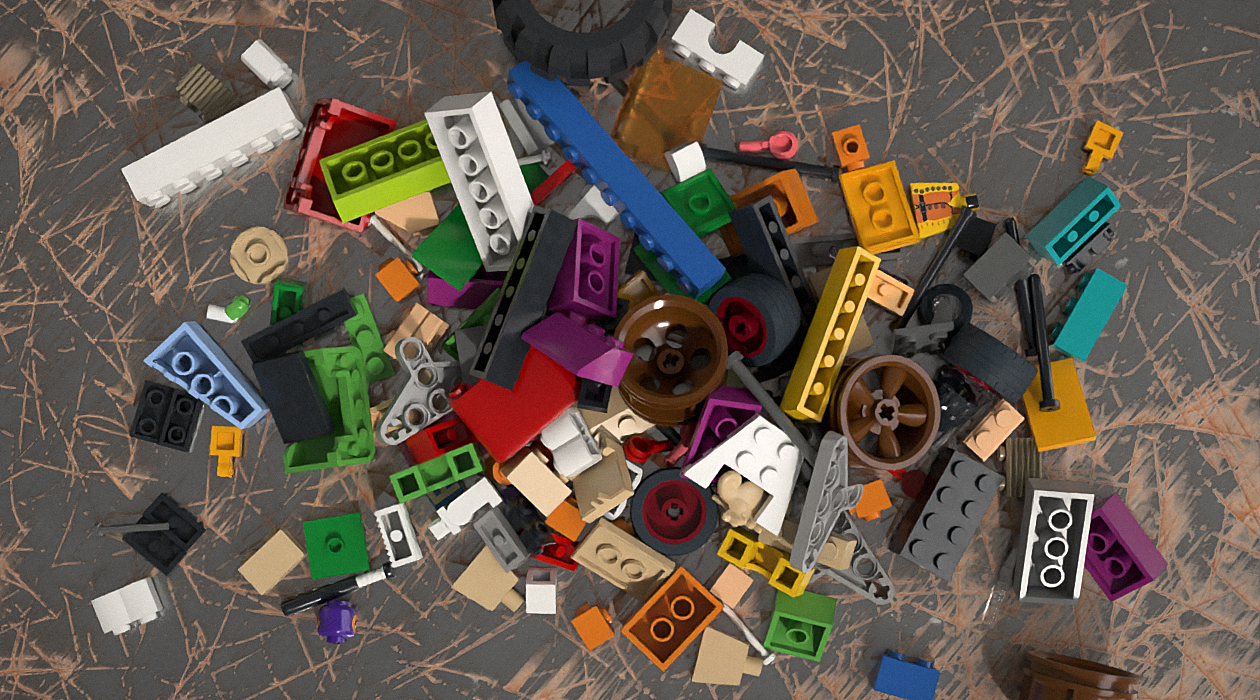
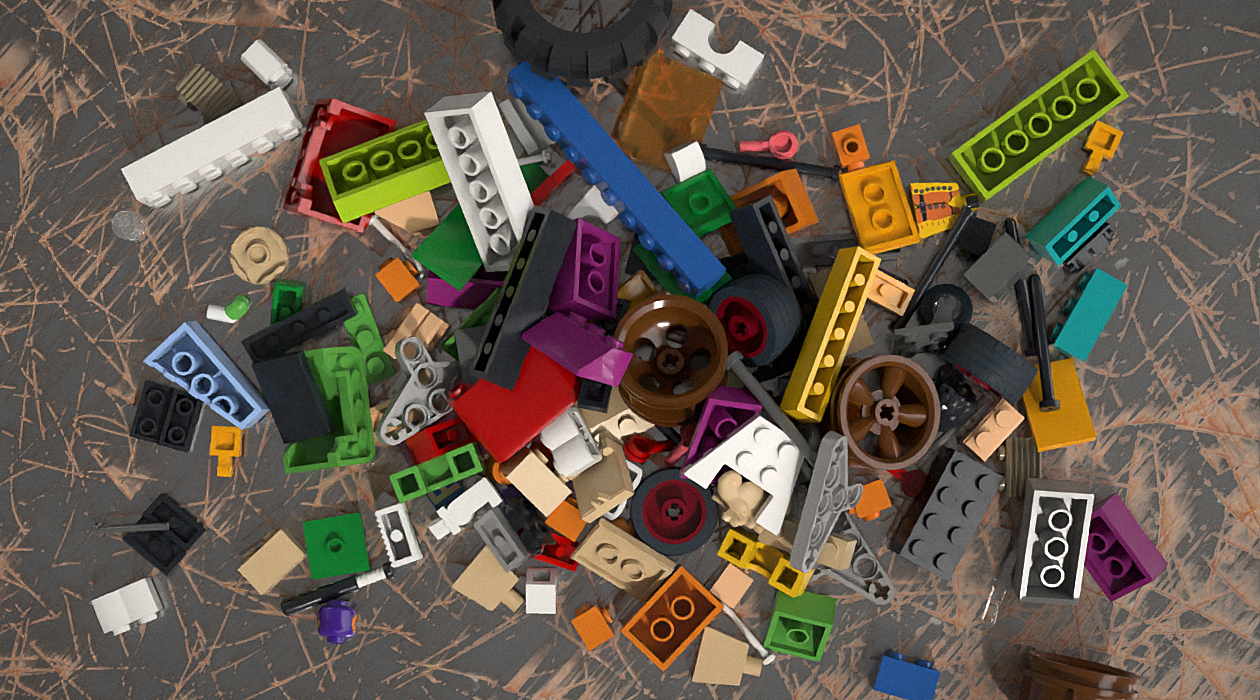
(122, 223): none -> clear wheel
(1037, 126): none -> lime brick

